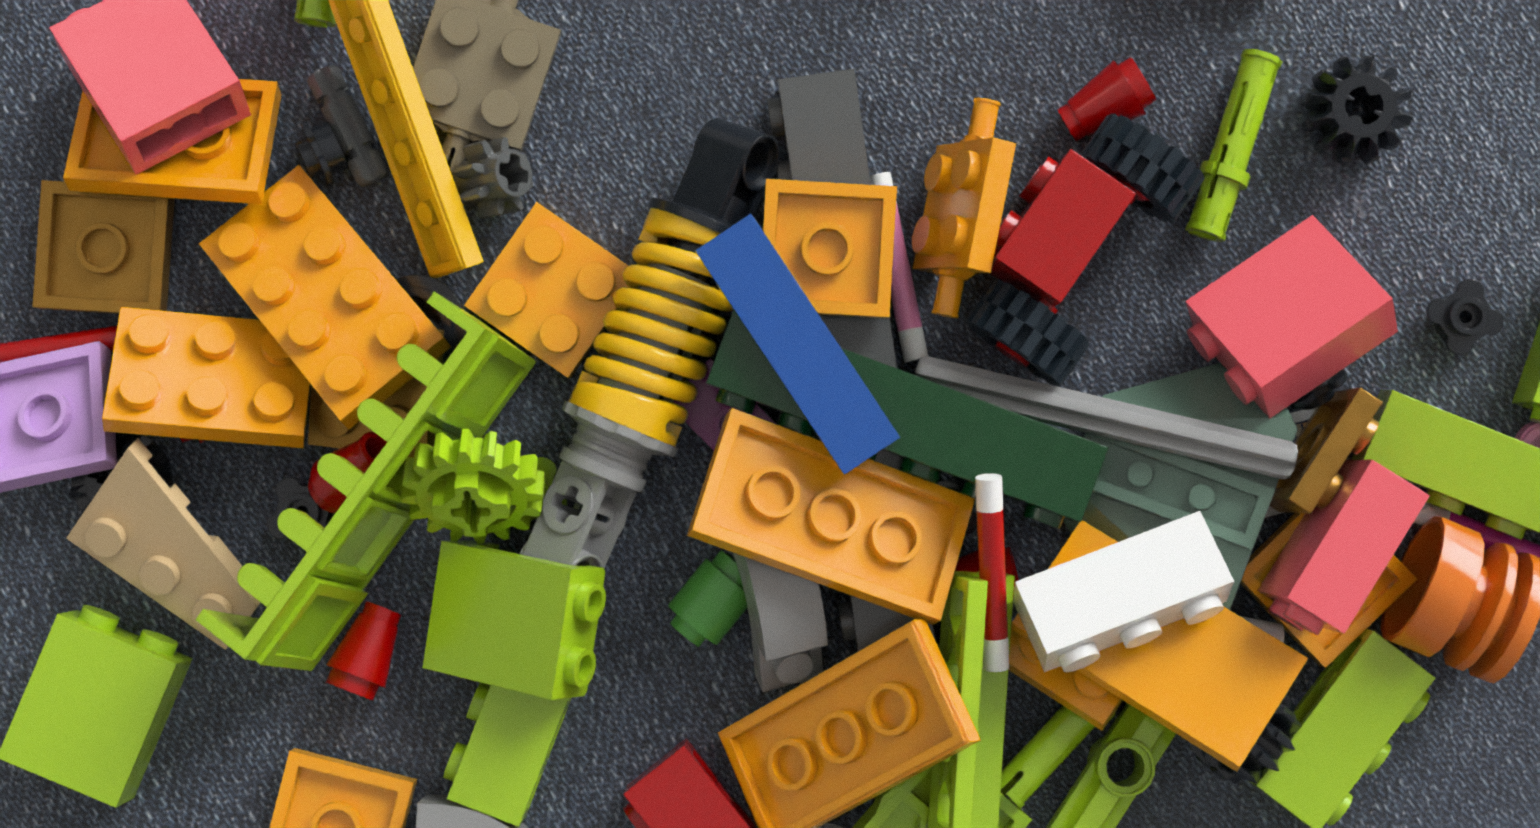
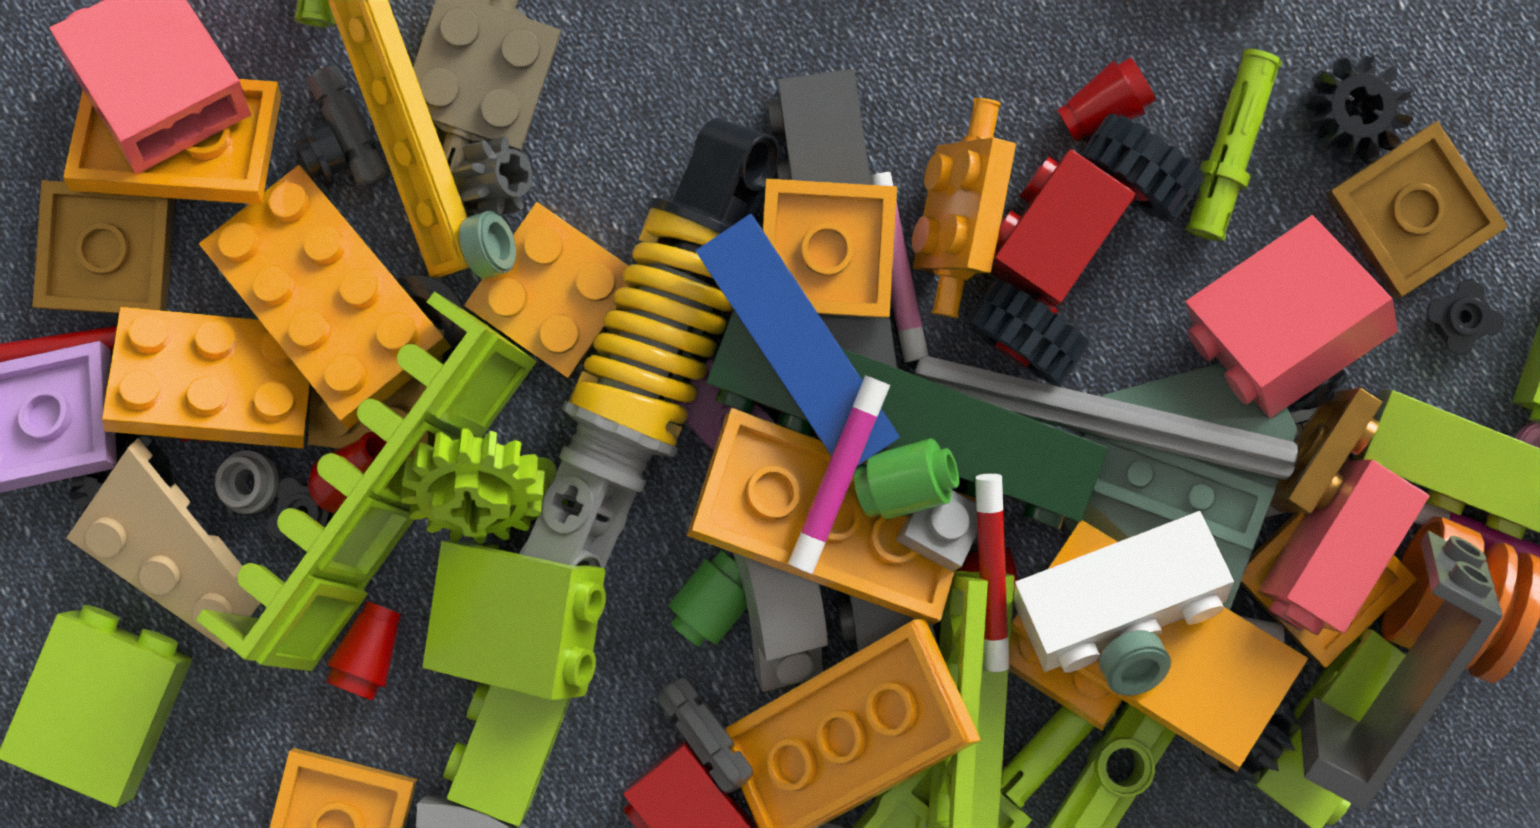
(231, 482): none -> light grey plate
(487, 244): none -> sand green tile
(705, 735): none -> dark grey axle
(839, 474): none -> dark pink bar
(906, 479): none -> bright green brick
(942, 532): none -> light grey plate
(1134, 662): none -> sand green tile
(1359, 756): none -> dark grey panel
(1416, 210): none -> pearl gold plate

